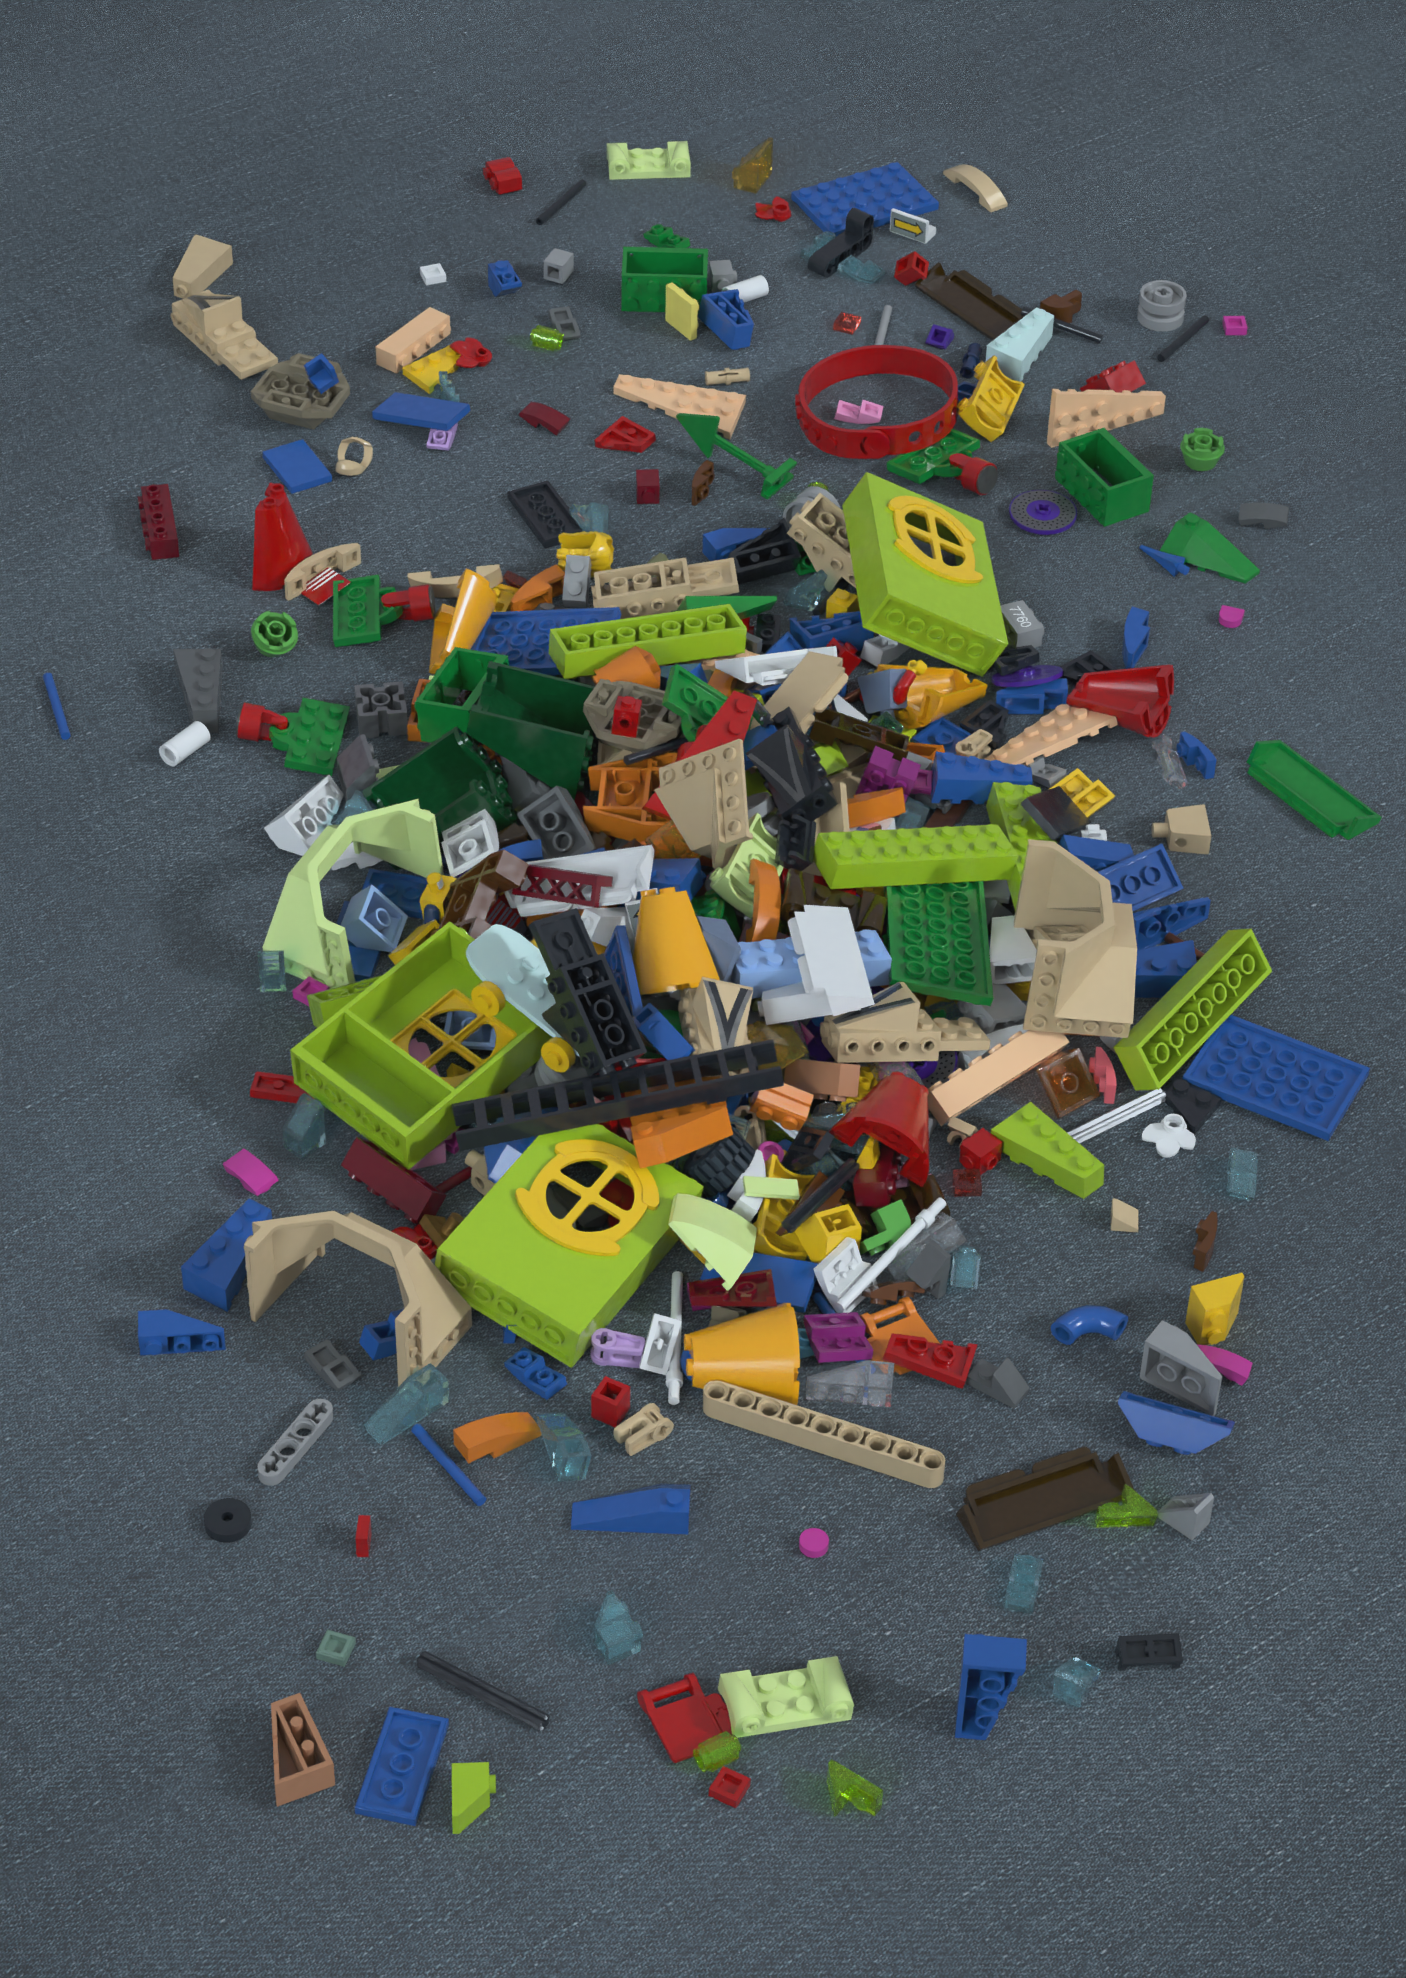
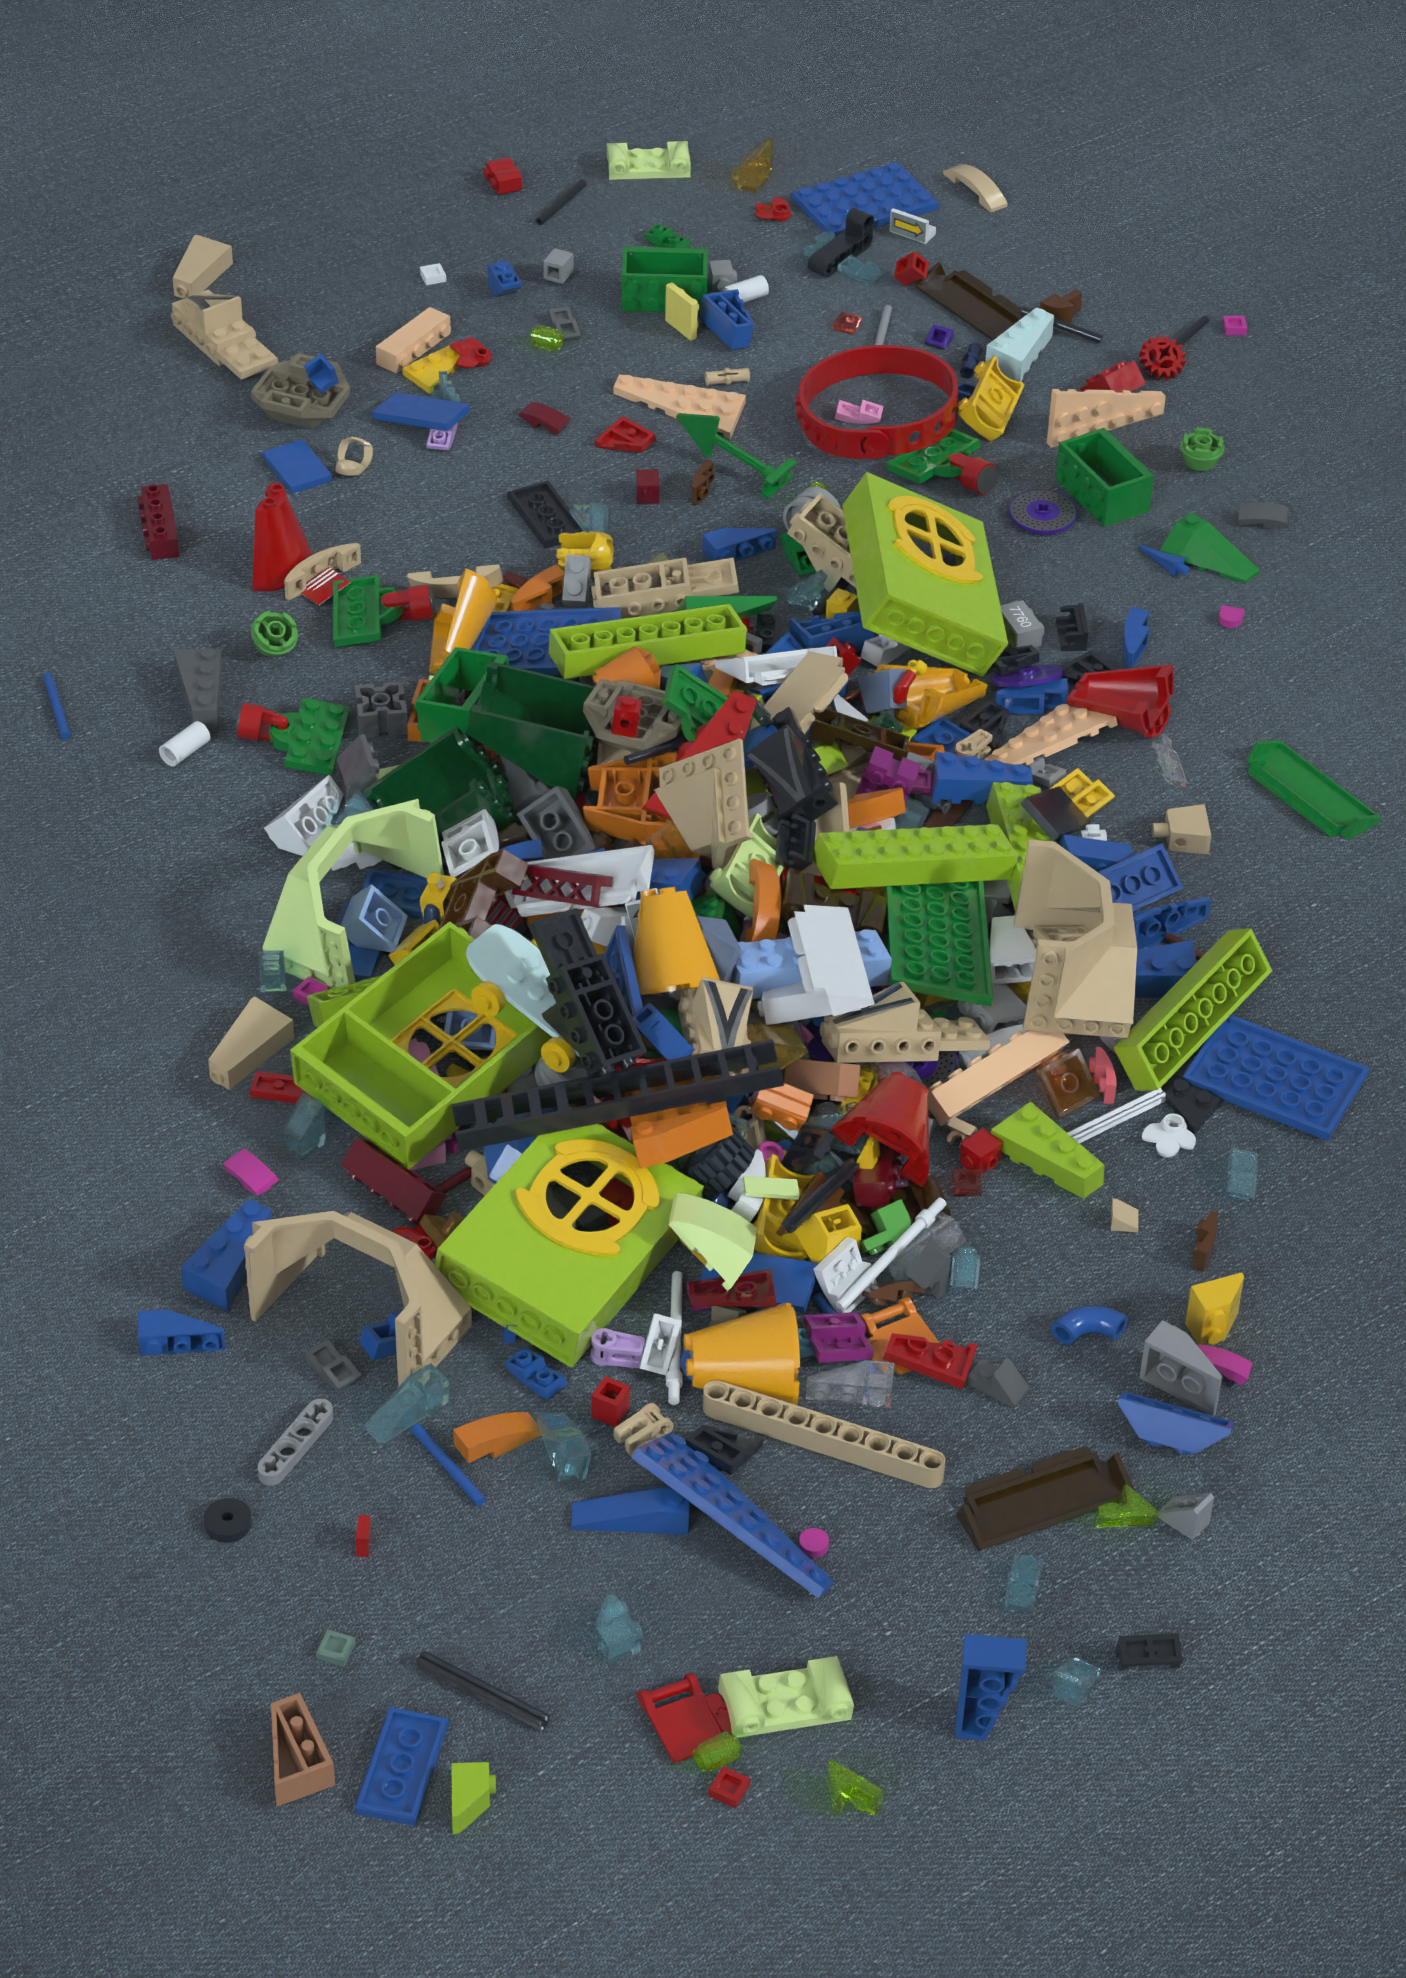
(249, 1043): none -> tan slope
(720, 1499): none -> blue wing
(723, 1447): none -> black wing
(766, 555): black wedge -> none
(1072, 628): none -> black hinge
(1155, 350): none -> red gear
(1161, 305): light grey wheel -> none
(1196, 753): blue slope -> none

